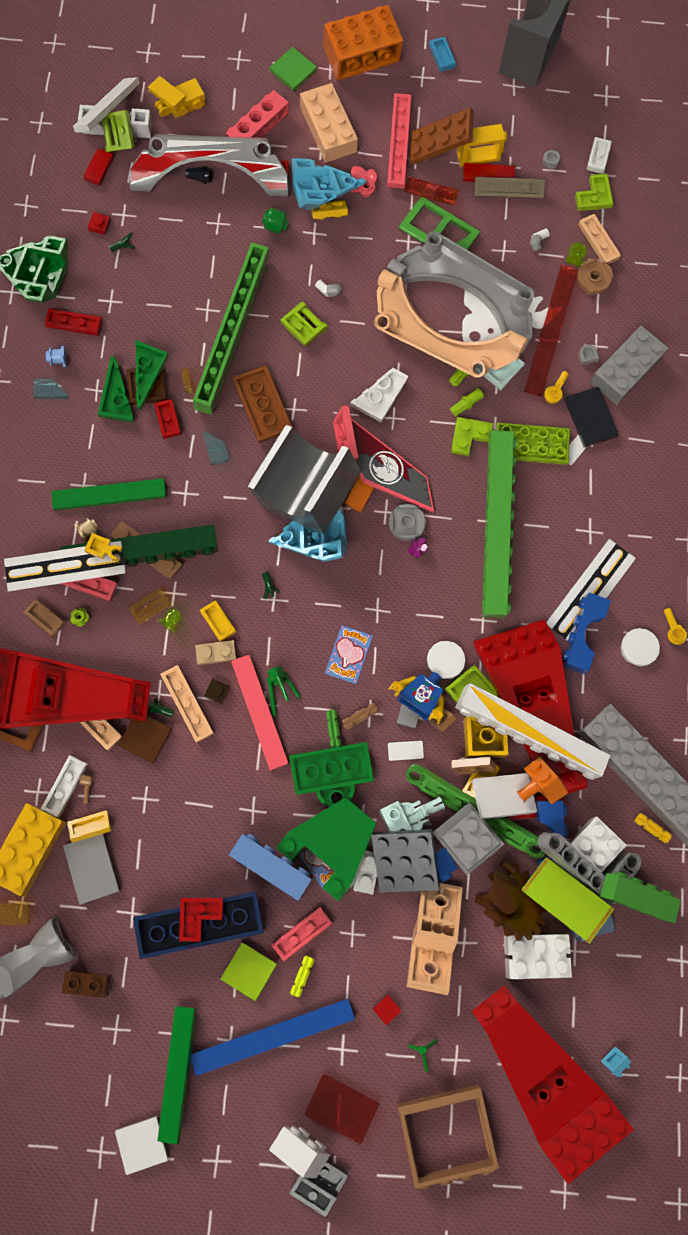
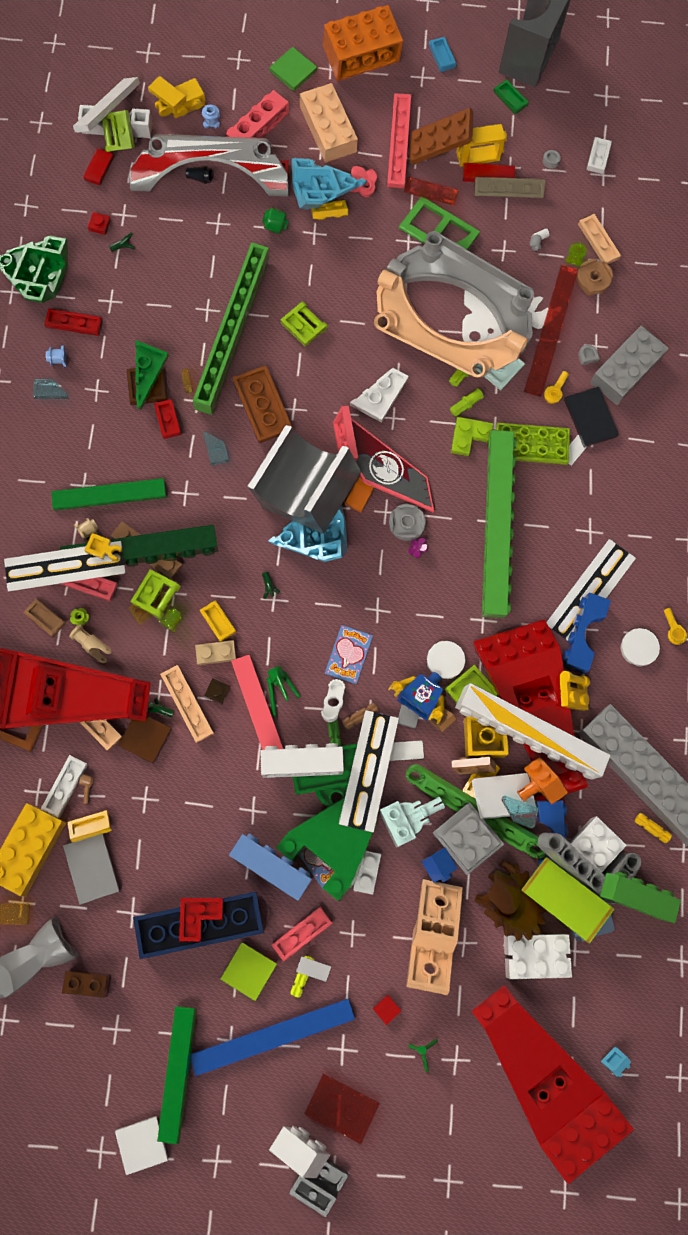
(90, 643): none -> tan piece
(114, 399): green wing -> none
(149, 591): none -> lime plate
(211, 116): none -> light blue brick
(301, 761): none -> white brick
(313, 969): none -> white sticker
(328, 290): arm -> none
(336, 691): none -> white piece
(369, 771): none -> sticker
(406, 861): plate -> none
(464, 1171): medium nougat window -> none
(510, 96): none -> green tile
(520, 811): none -> clear light blue tile
(573, 697): none -> yellow plate
(598, 197): lime plate -> none

